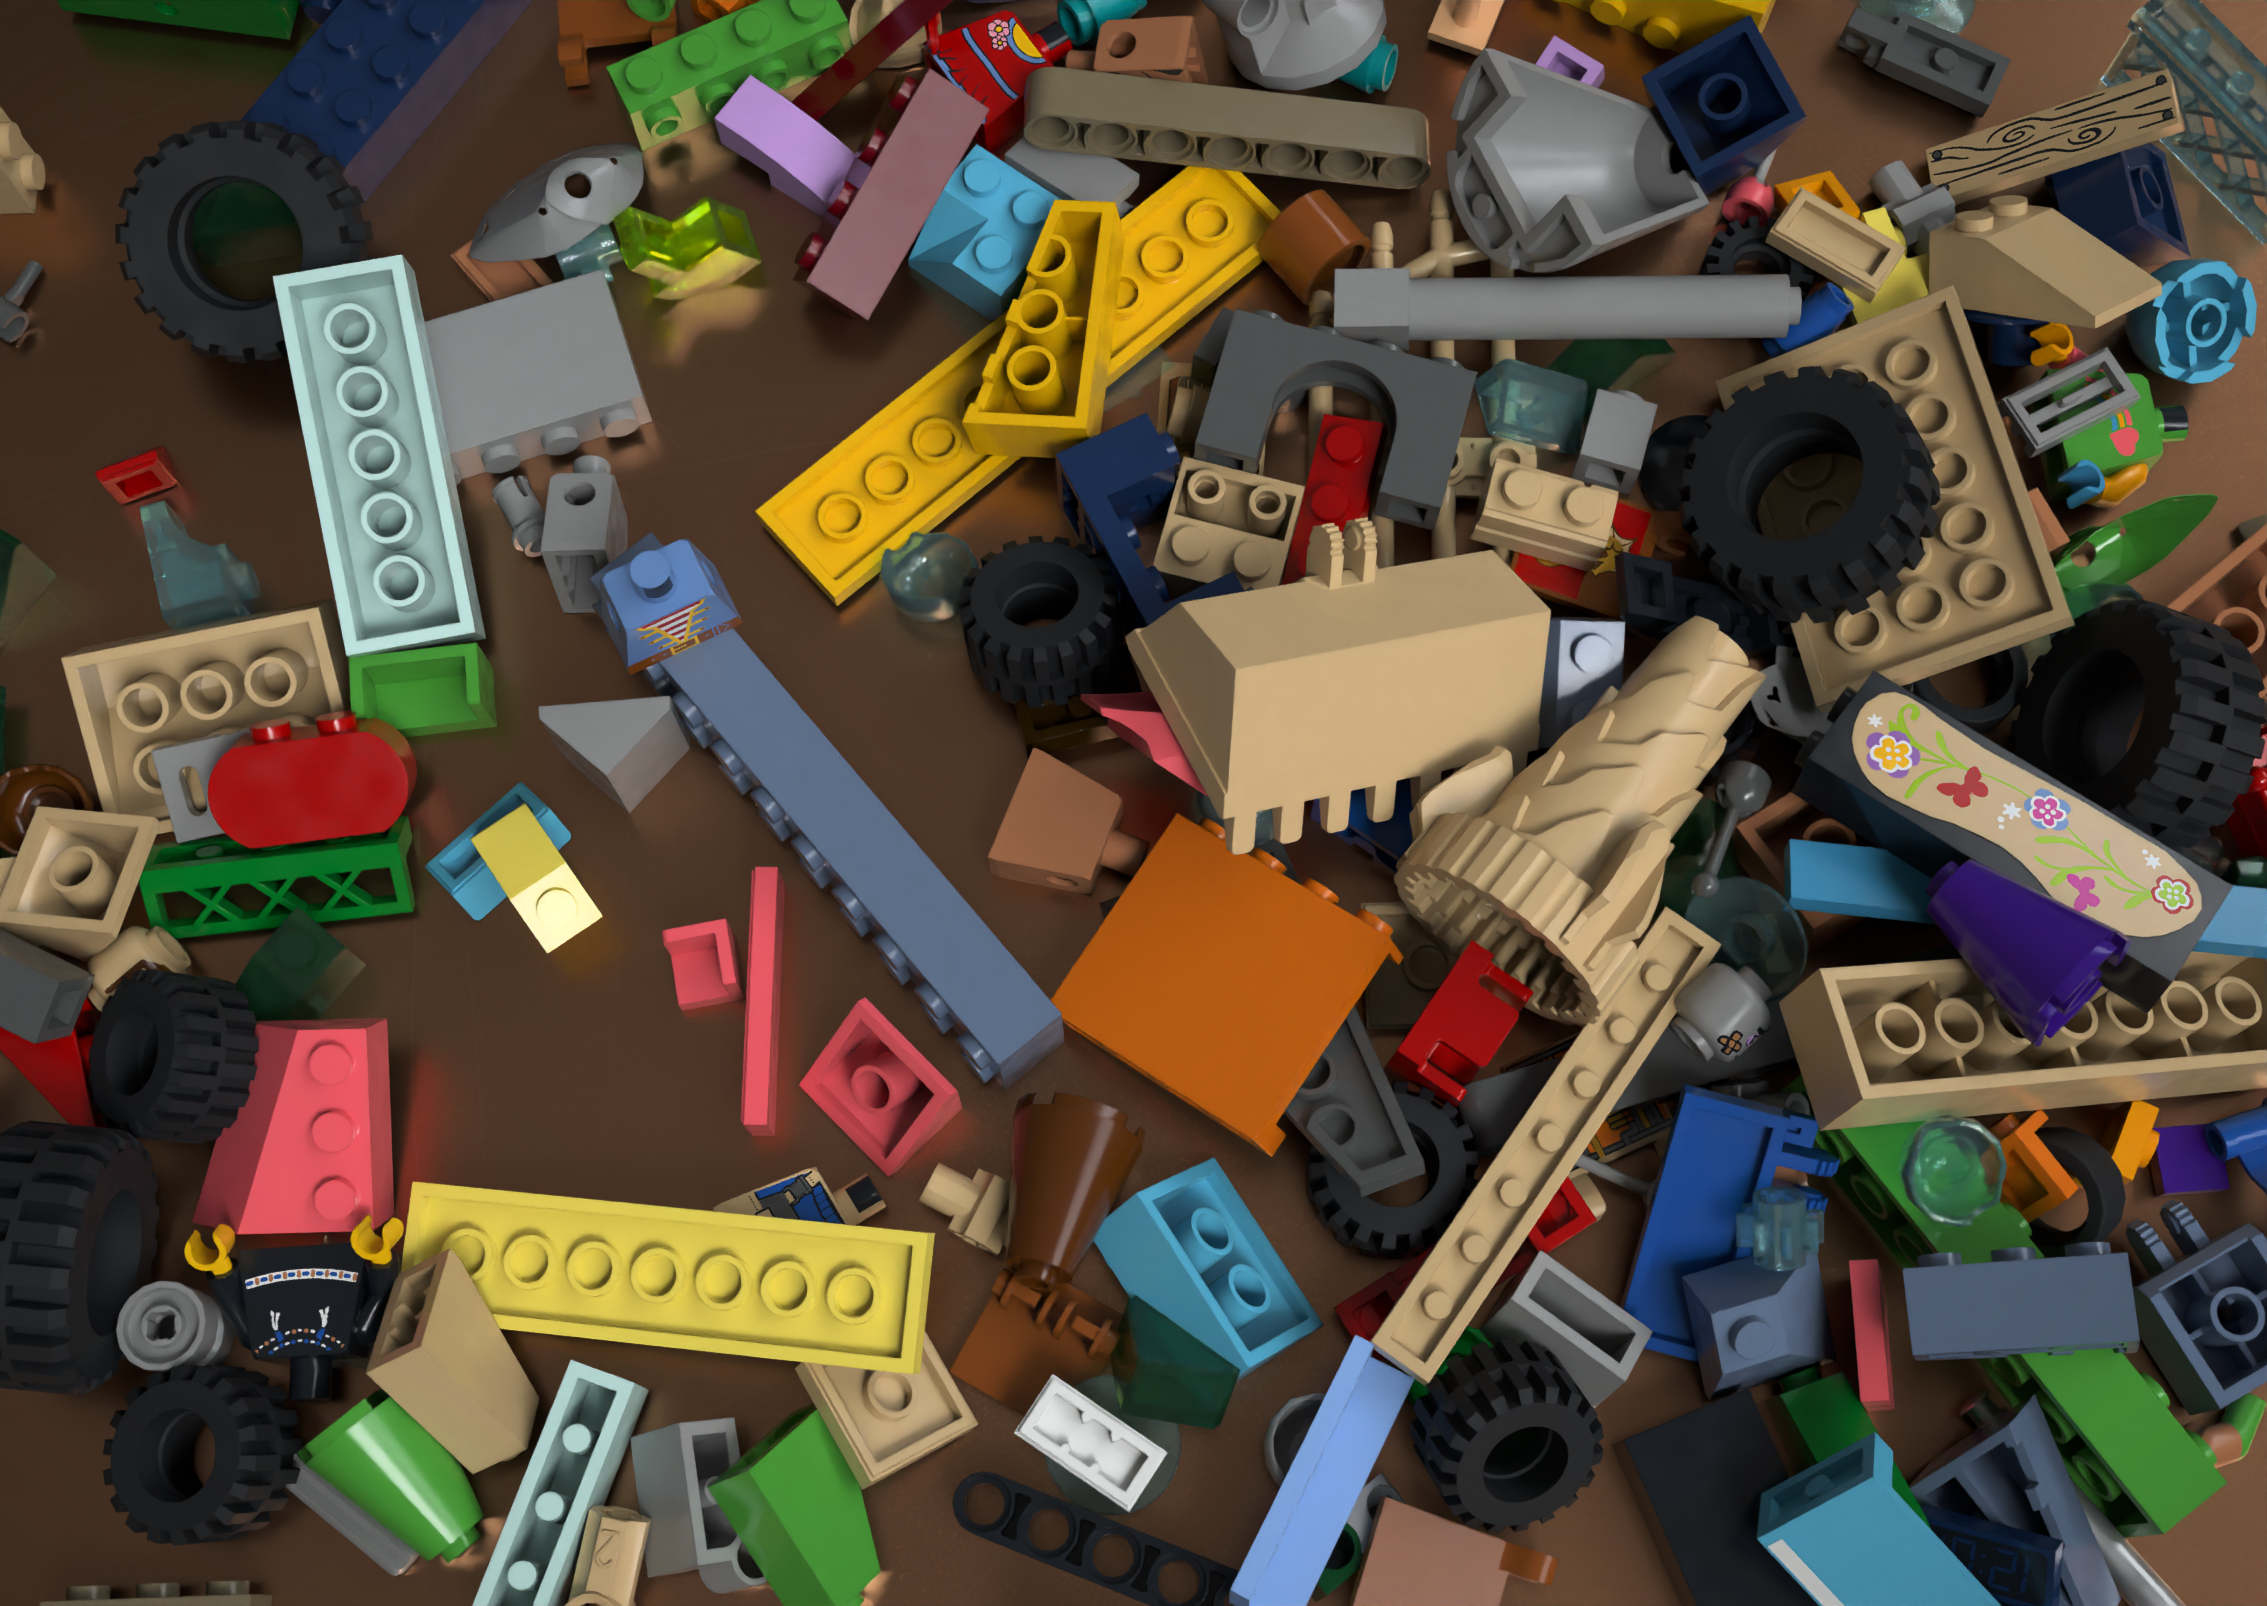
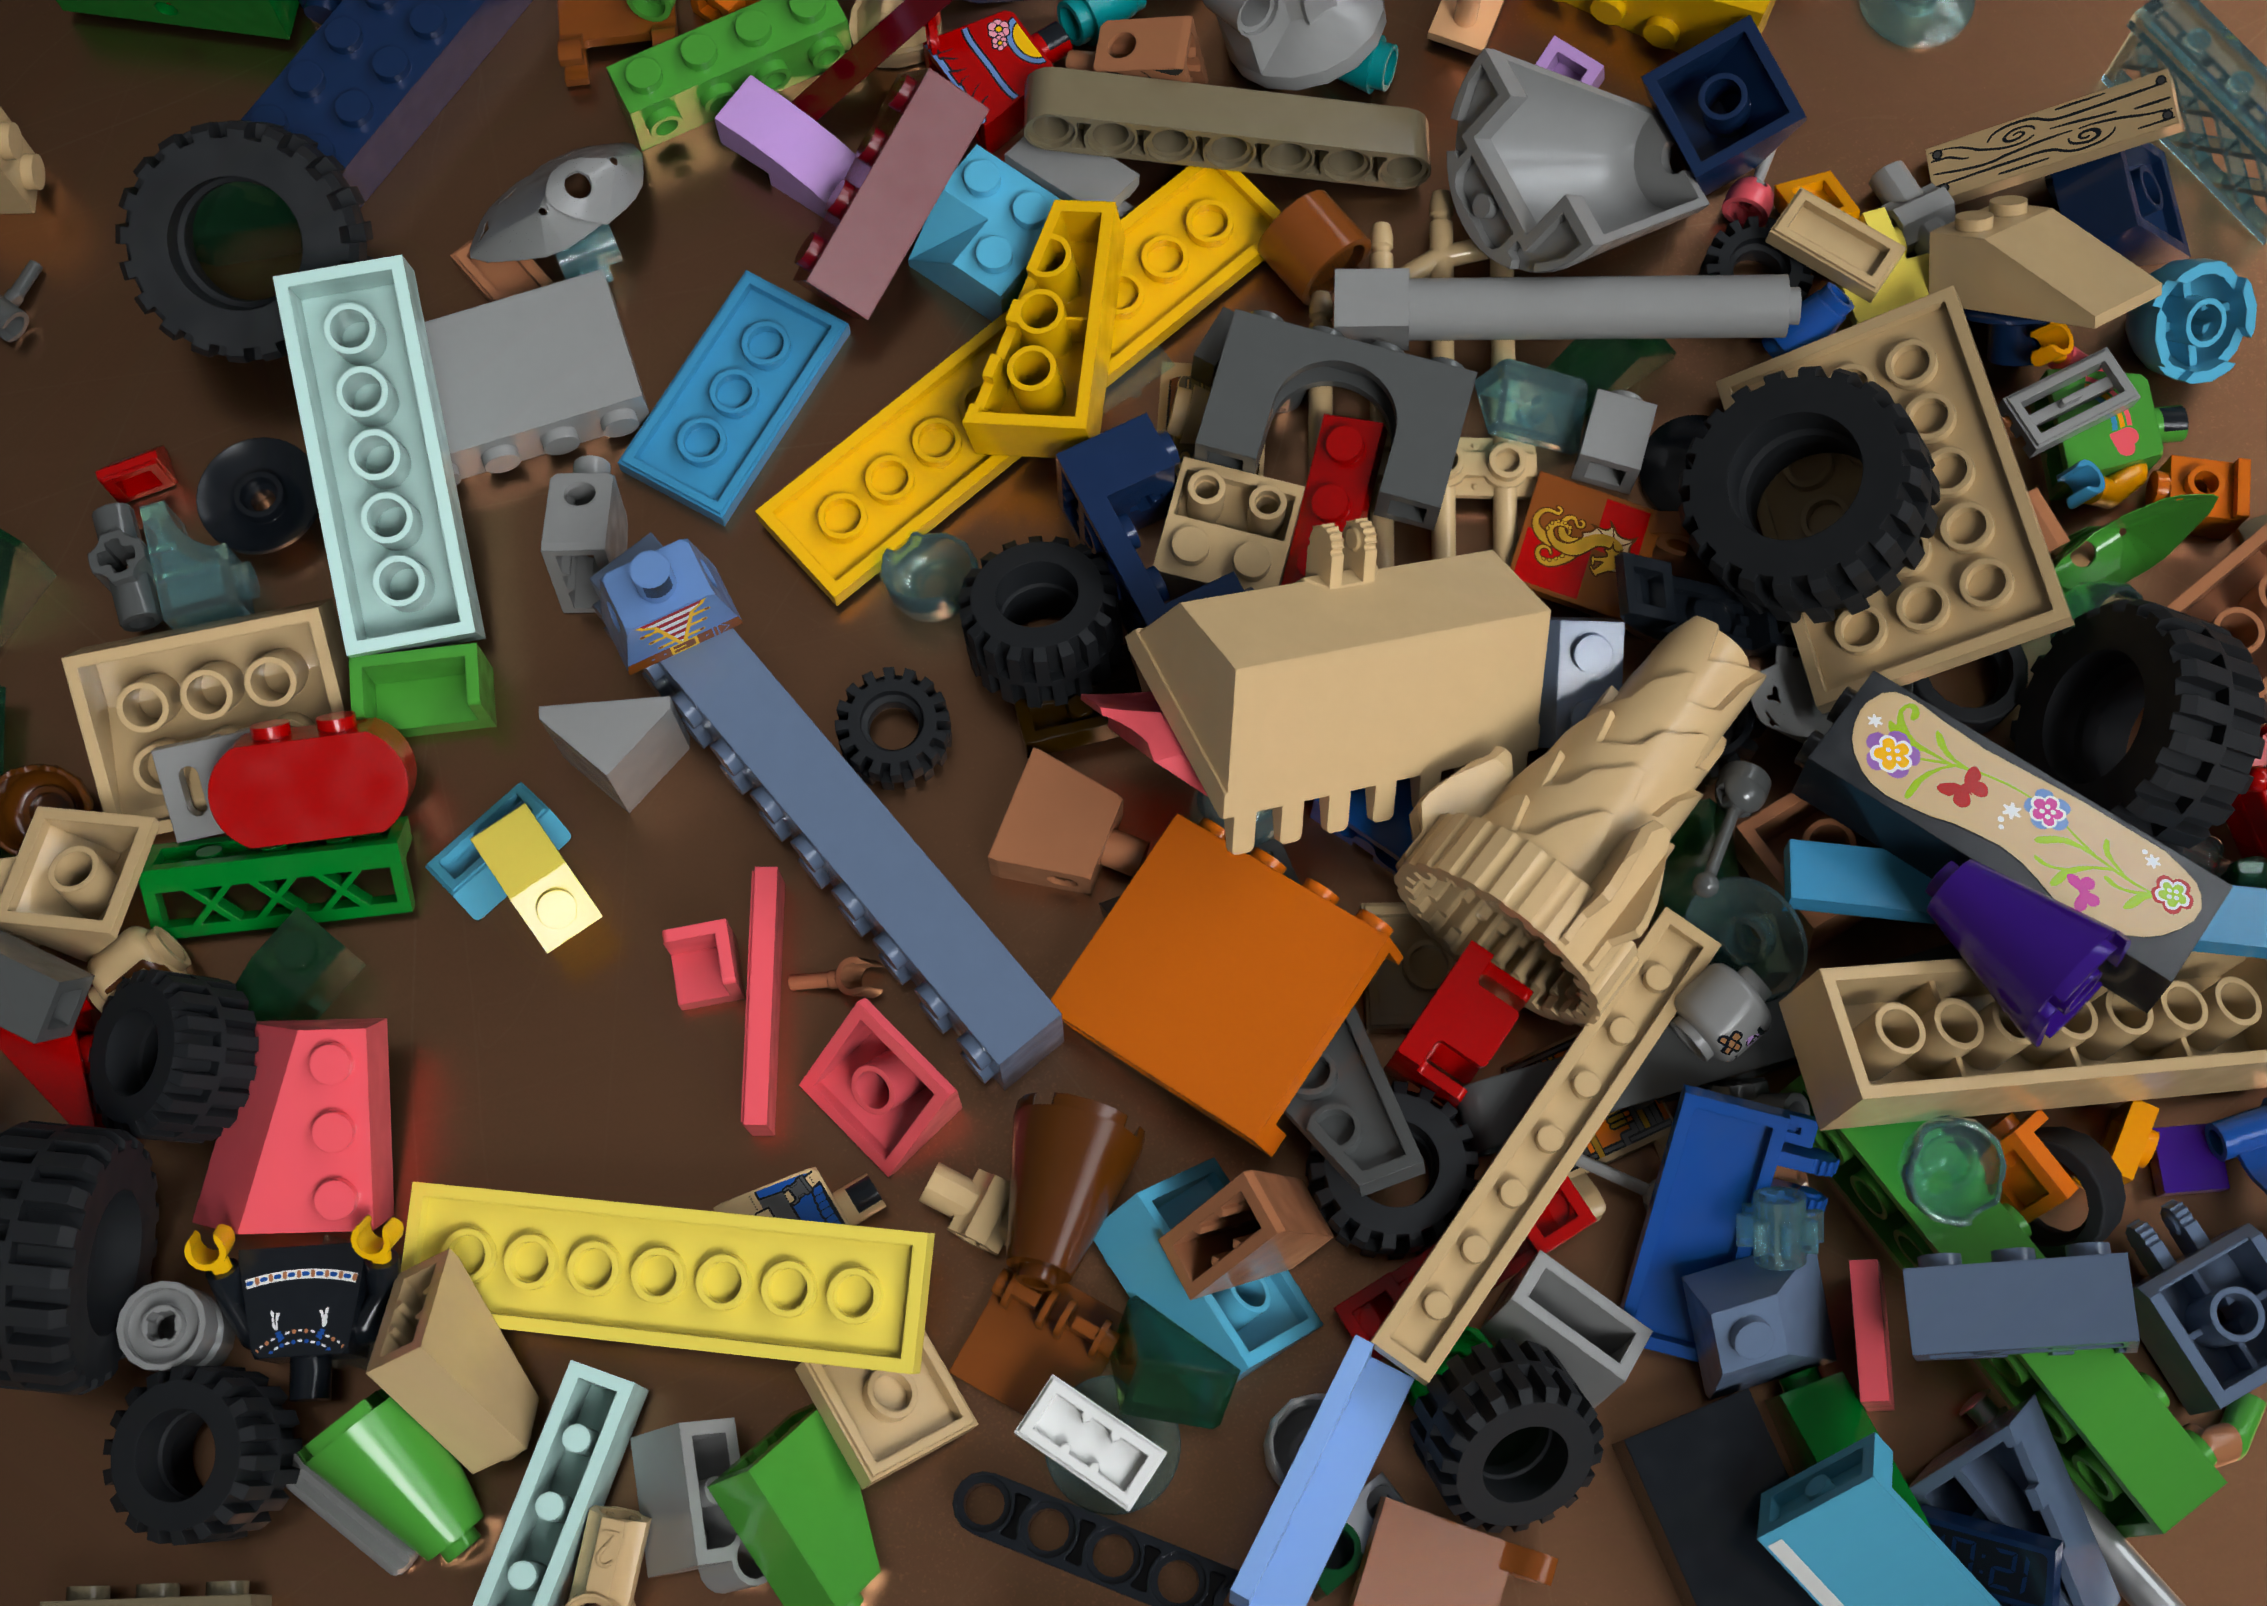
(121, 546): none -> dark grey axle
(241, 480): none -> black dish
(522, 513): light grey pin -> none
(690, 254): clear neon green brick -> none
(734, 398): none -> dark azure tile
(845, 978): none -> nougat hand
(893, 692): none -> black tyre
(1245, 1233): none -> nougat slope
(1544, 515): tan brick -> none
(1926, 58): dark grey hinge -> none
(2203, 476): none -> orange brick

